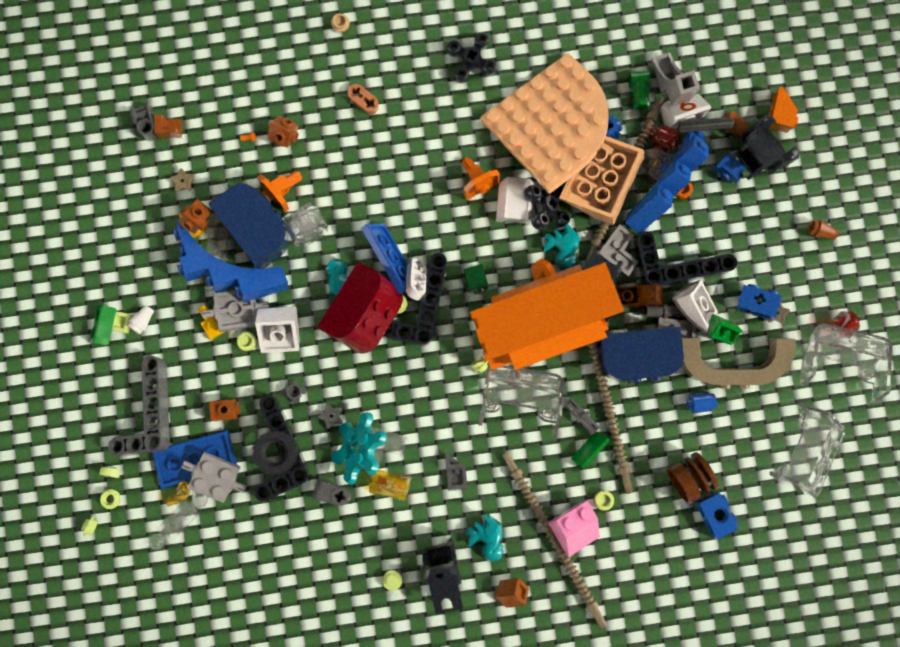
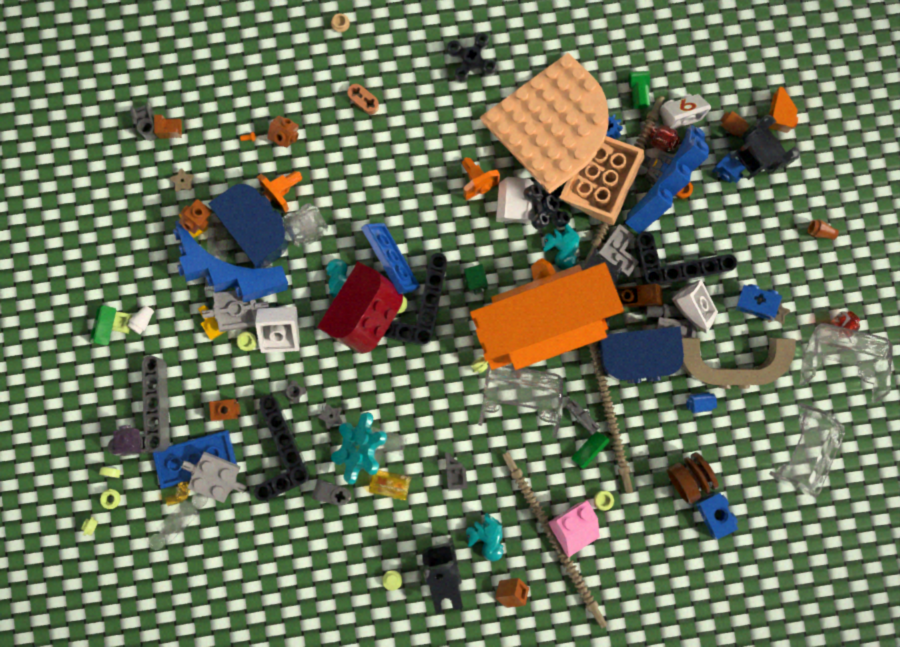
(126, 441): none -> clear purple brick
(261, 459): black tyre -> none
(416, 279): white beam -> none
(678, 85): light grey arch -> none
(705, 124): pearl dark grey axle -> none
(723, 329): green slope -> none

